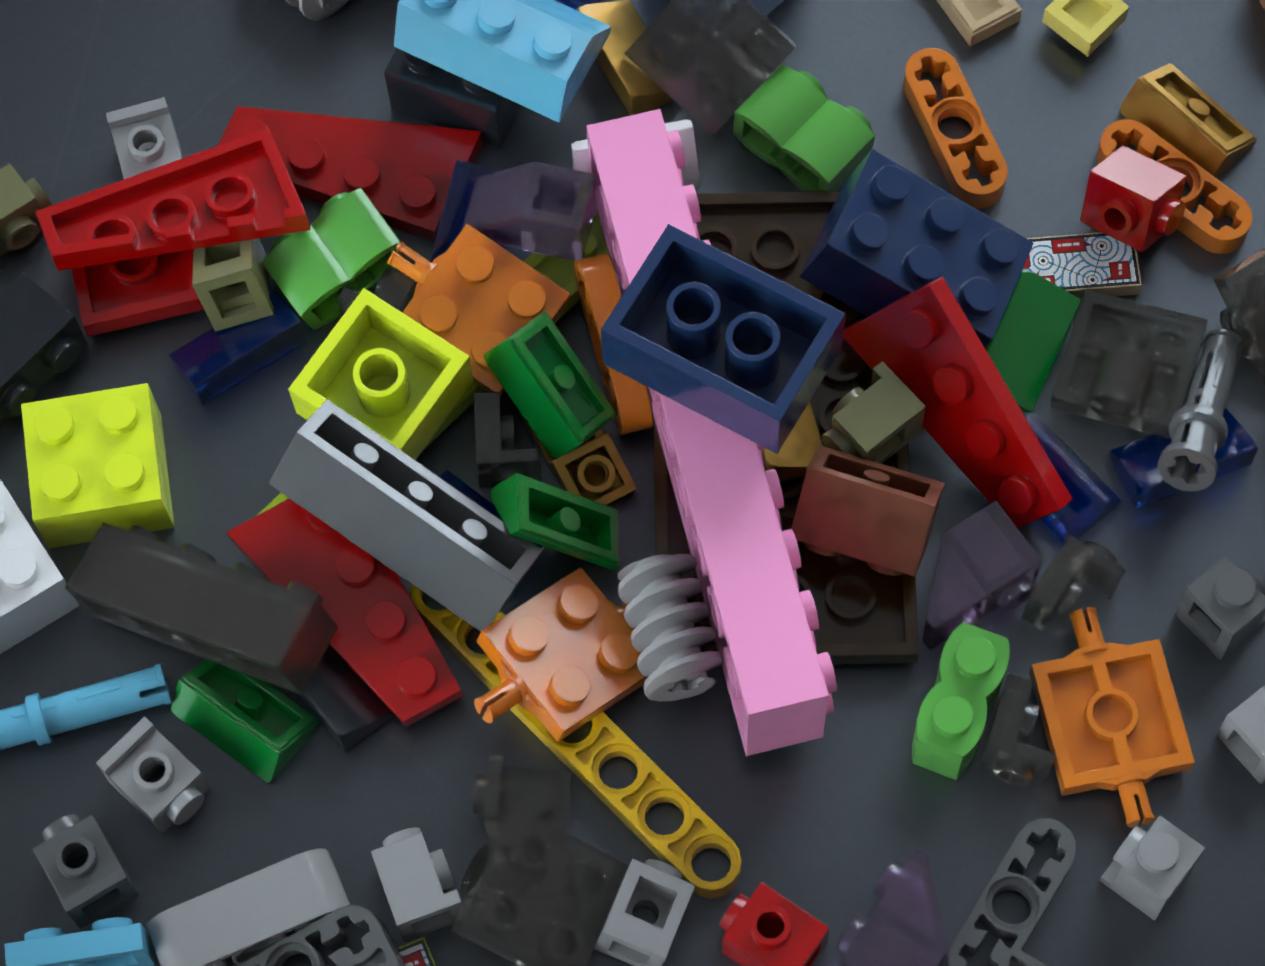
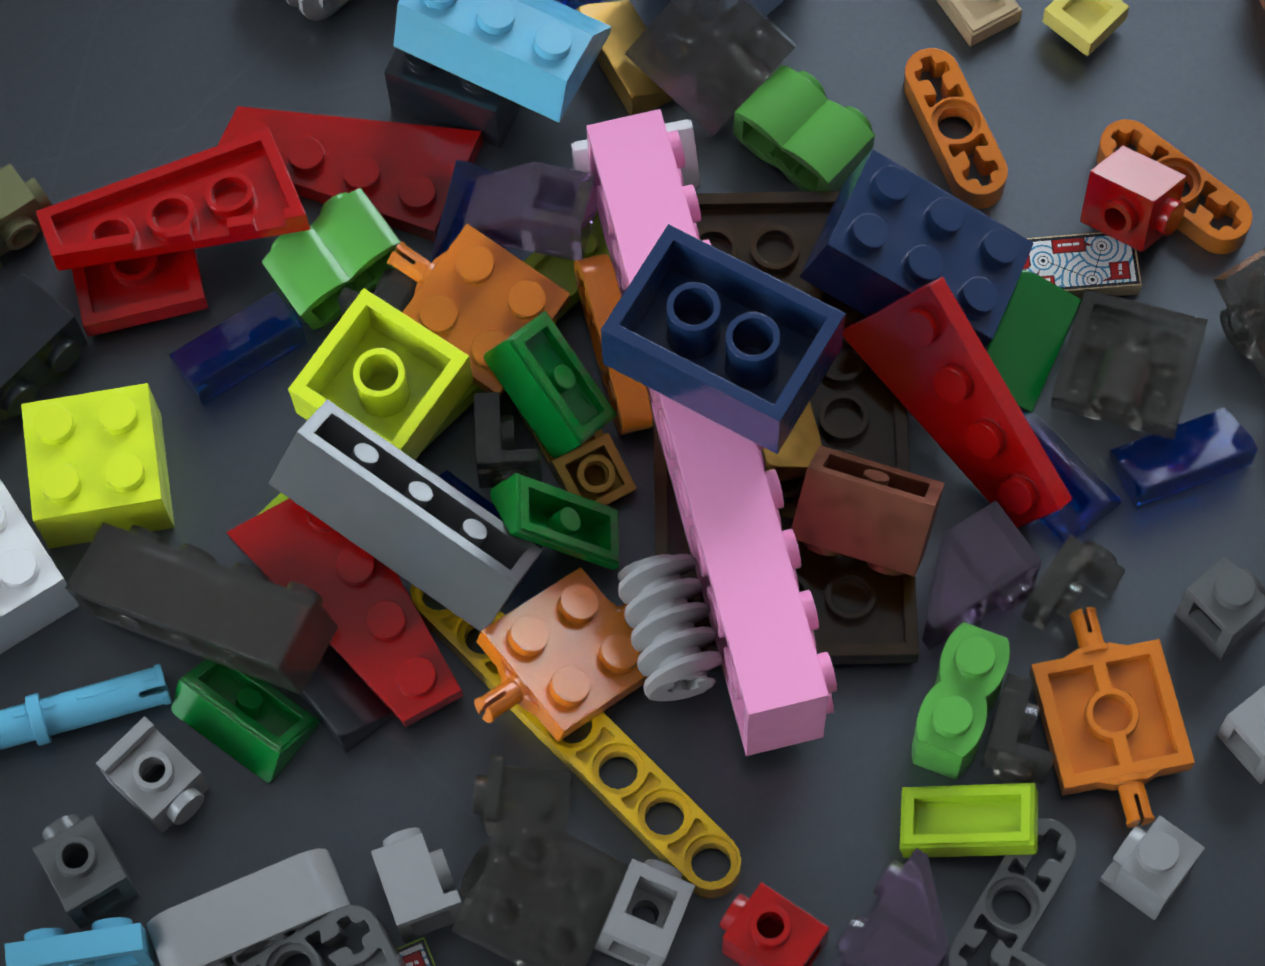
(144, 137): light grey brick -> none
(232, 283): olive brick -> none
(876, 420): olive brick -> none
(970, 820): none -> lime tile
(1187, 119): pearl gold slope -> none
(1199, 426): dark grey pin -> none

